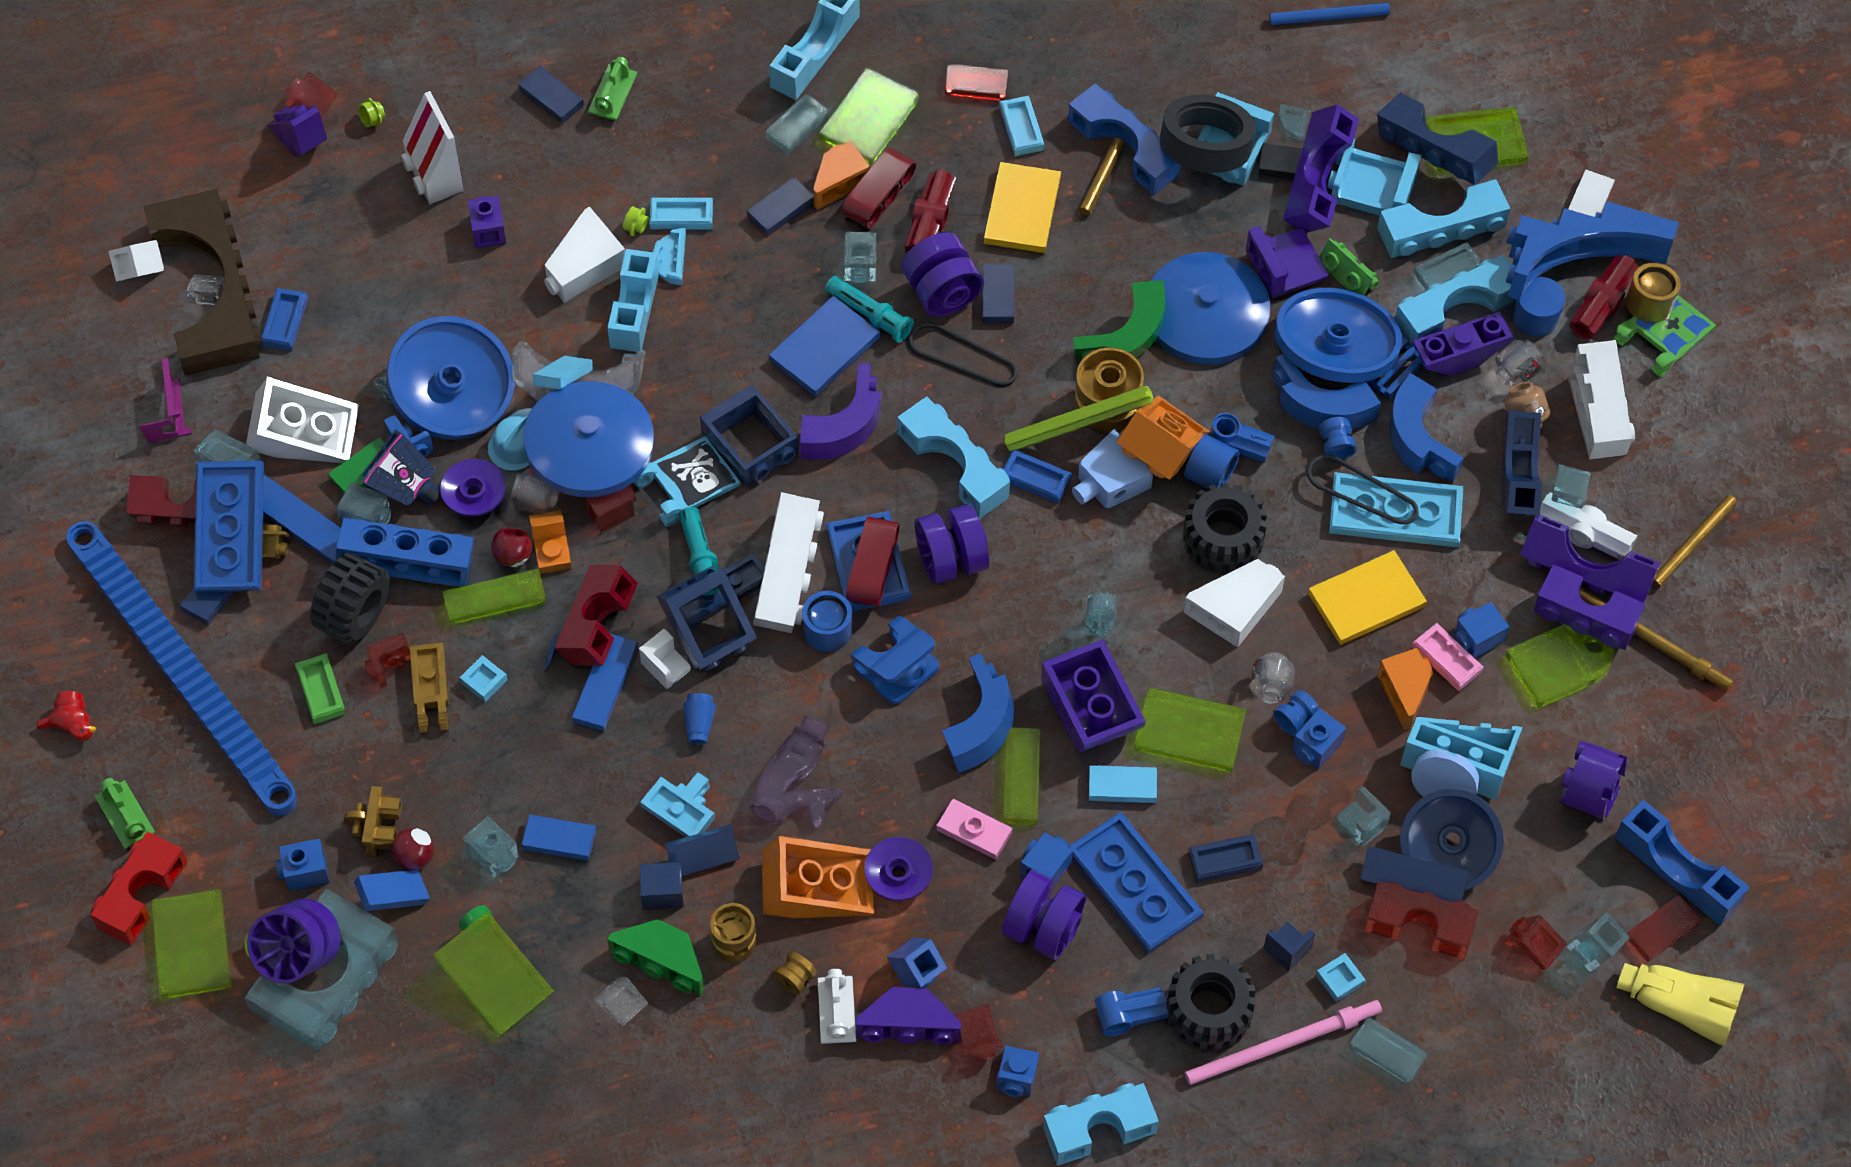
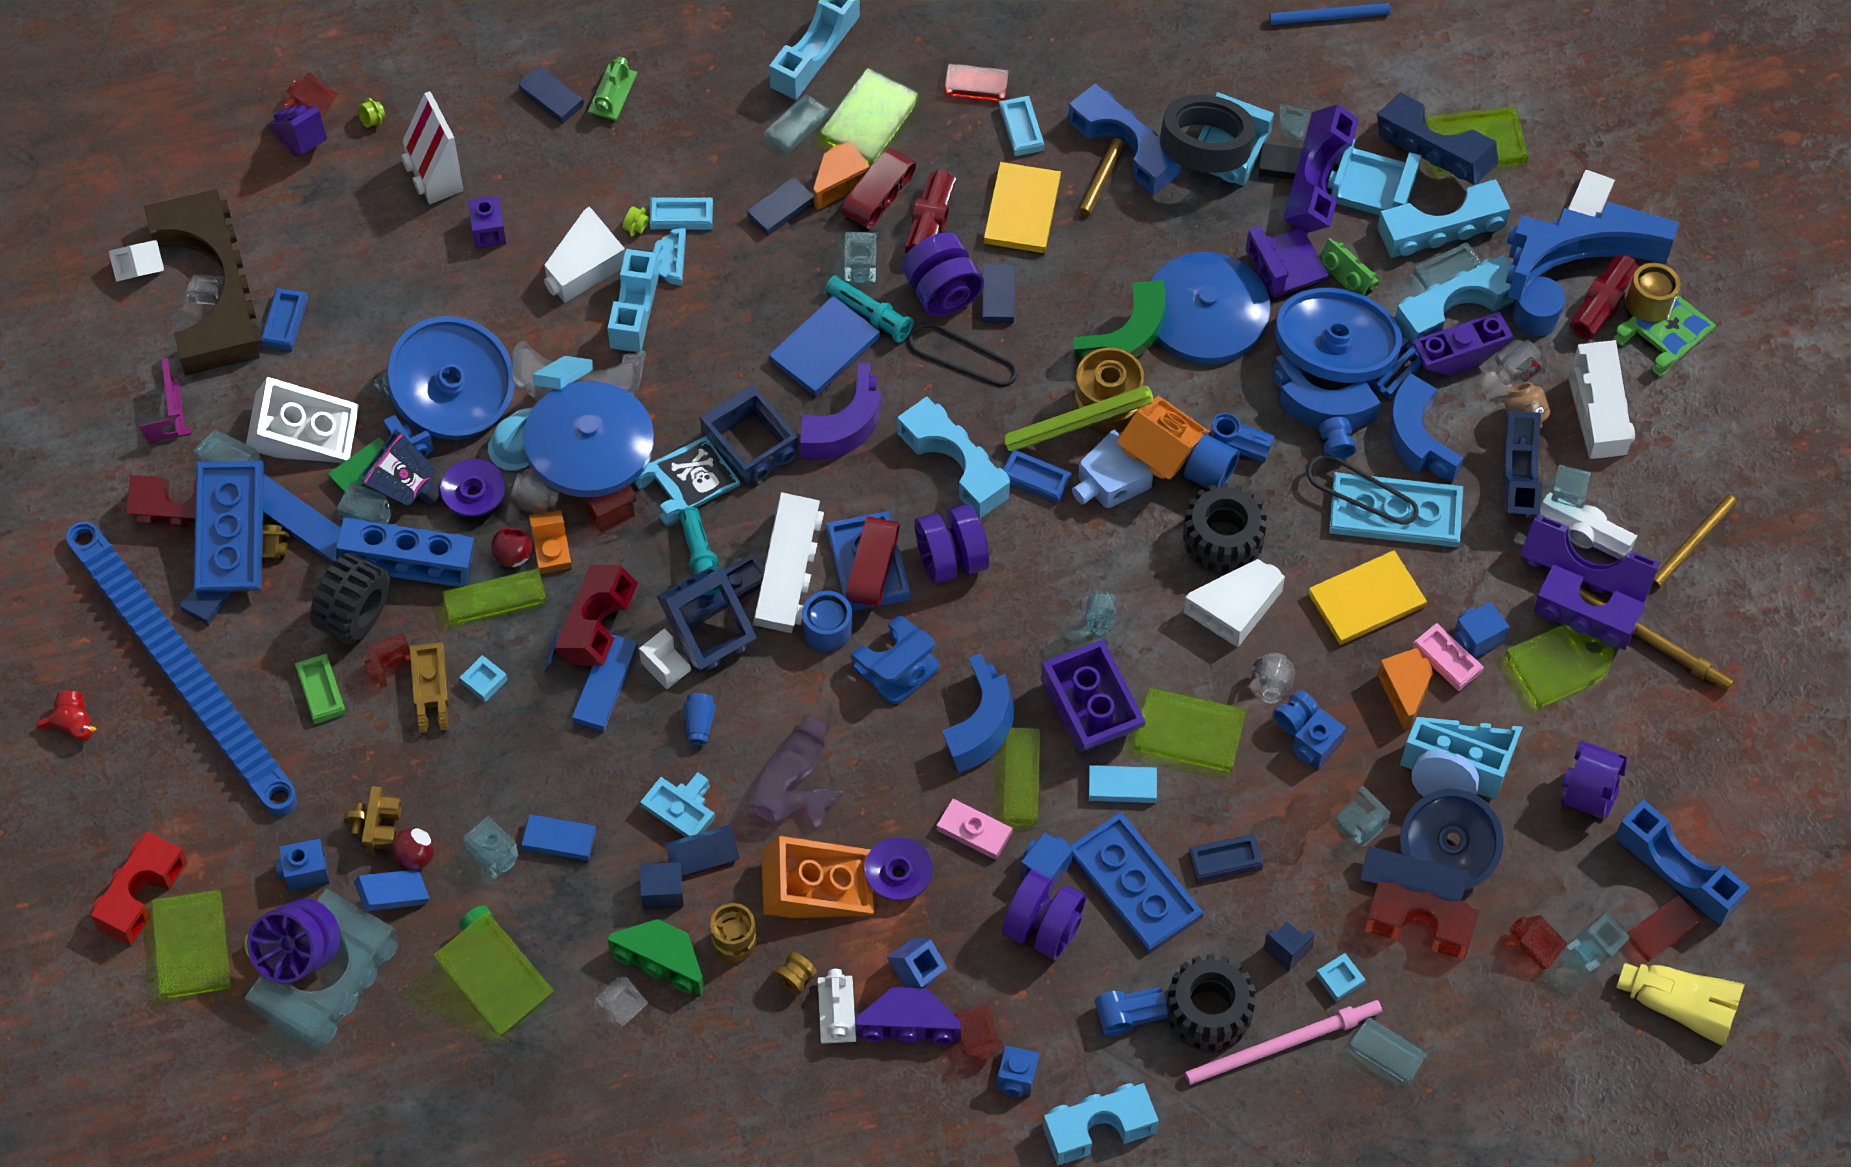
(123, 812): bright green hinge -> none

